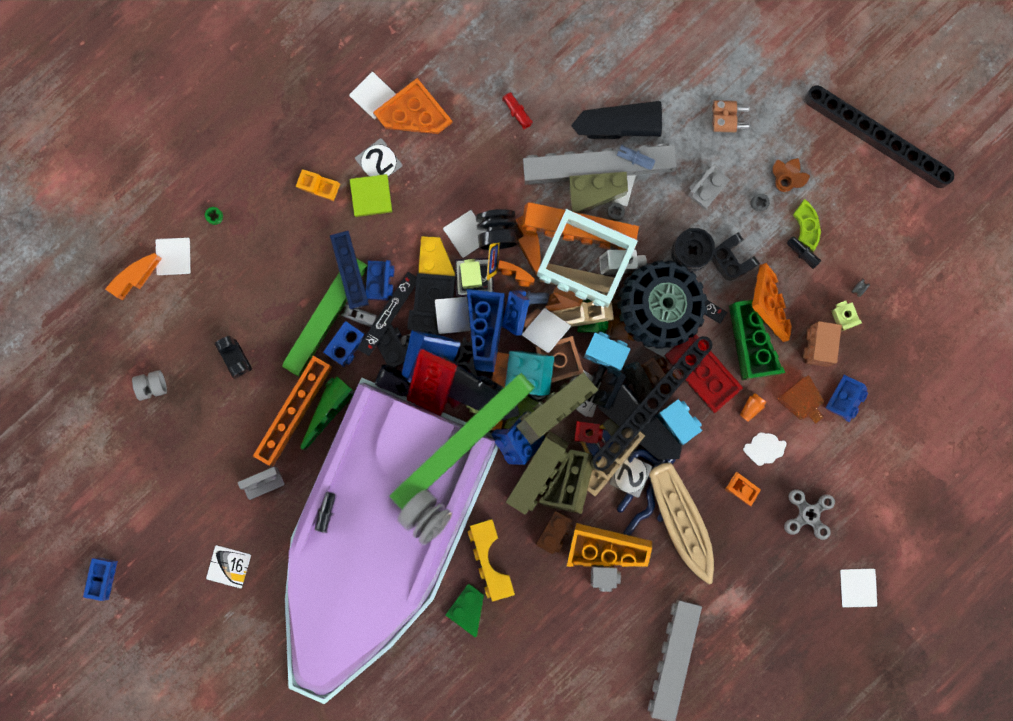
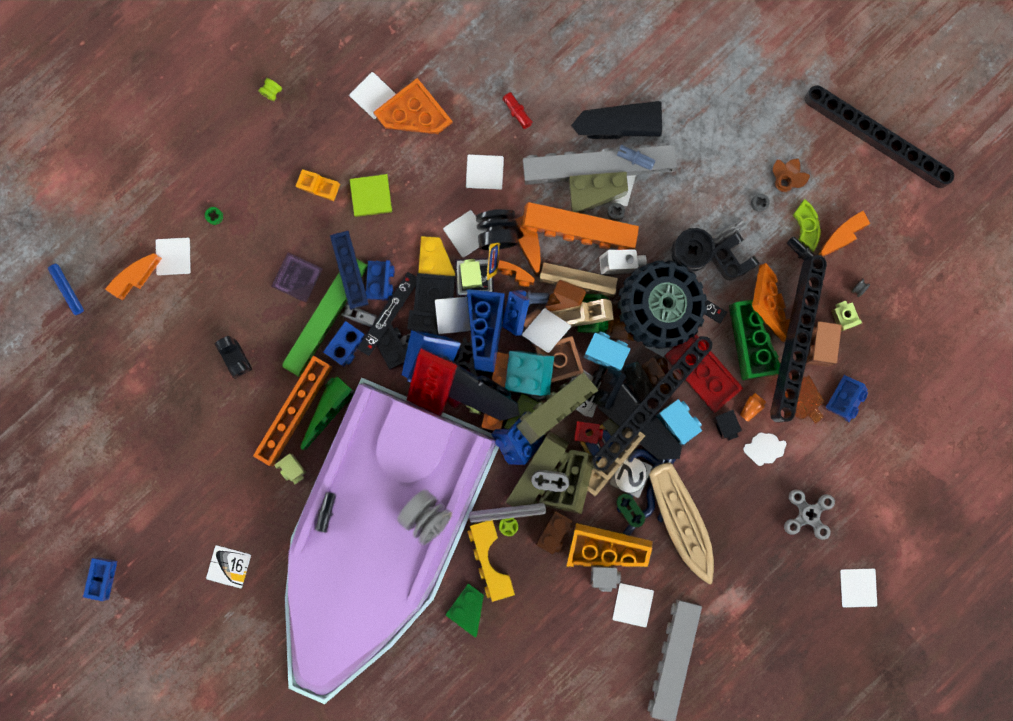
(65, 289): none -> blue axle
(149, 385): light grey wheel -> none
(262, 483): light grey bracket -> none
(270, 89): none -> lime wheel
(291, 469): none -> yellowish green brick
(297, 277): none -> clear purple tile
(378, 159): sticker -> none
(392, 380): black piece -> none
(463, 440): bright green beam -> none
(484, 171): none -> white sticker
(507, 512): none -> light grey axle
(508, 528): none -> lime wheel
(548, 485): none -> light grey beam
(597, 230): light aqua window -> none
(633, 605): none -> white sticker
(634, 507): none -> dark green beam
(708, 187): light grey bracket -> none
(725, 116): nougat piece -> none
(727, 425): none -> black brick
(730, 231): none -> light grey axle
(743, 489): orange slope -> none
(792, 345): none -> black beam
(845, 234): none -> orange slope

